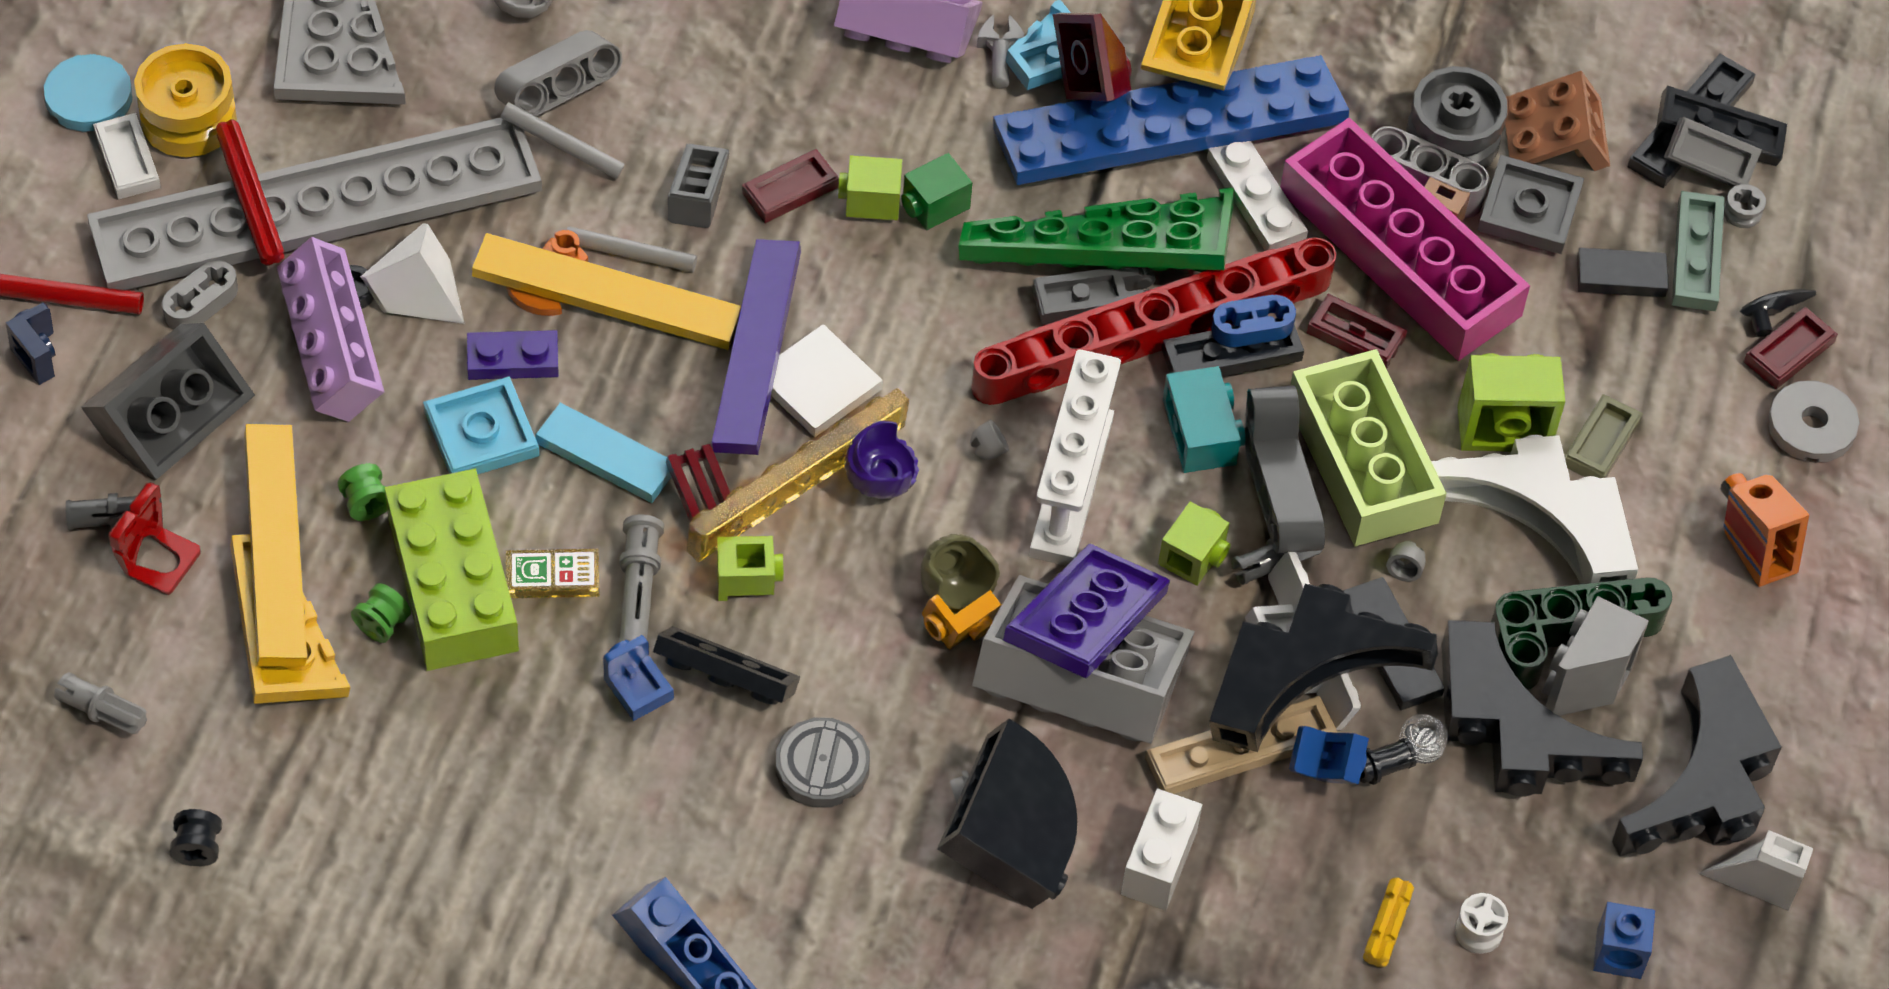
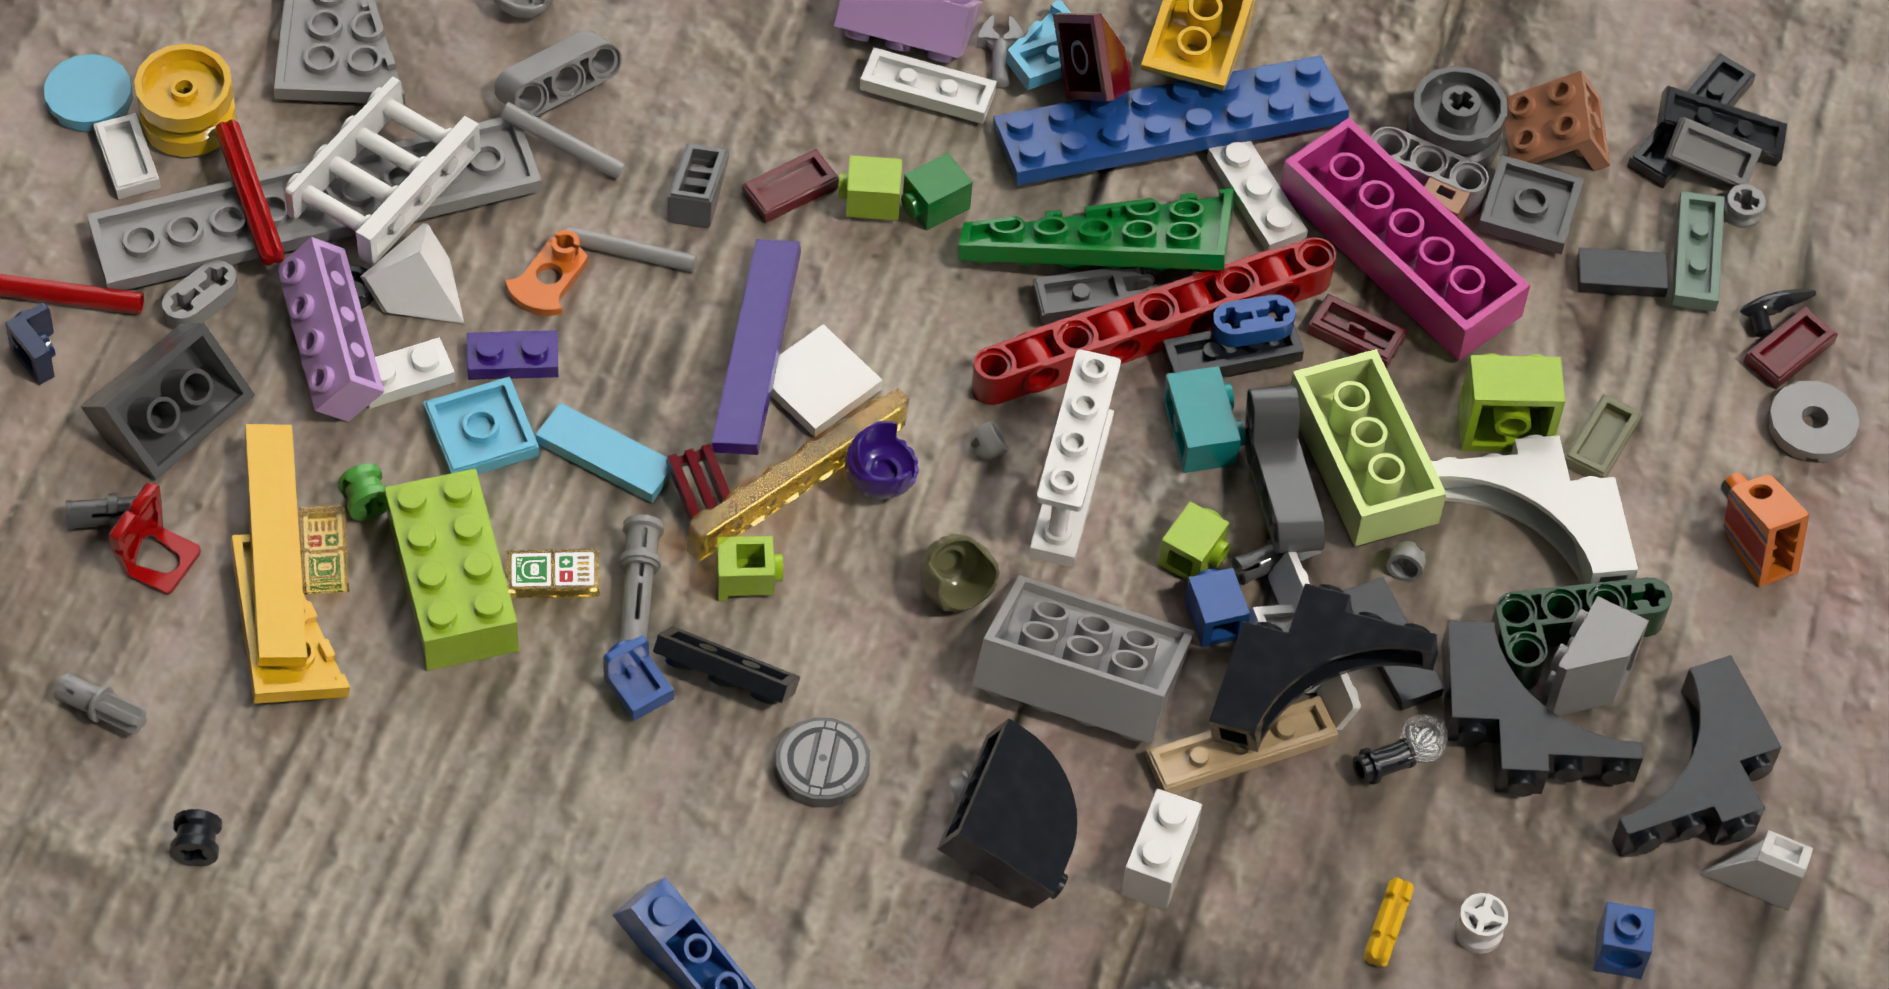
(324, 549): none -> clear yellow tile
(381, 612): bright green wheel -> none
(401, 203): none -> white fence
(413, 371): none -> white plate
(606, 291): yellow tile -> none
(928, 85): none -> white plate
(970, 621): light orange bracket -> none
(1086, 610): dark purple tile -> none
(1216, 606): none -> brick
(1329, 755): blue bracket -> none

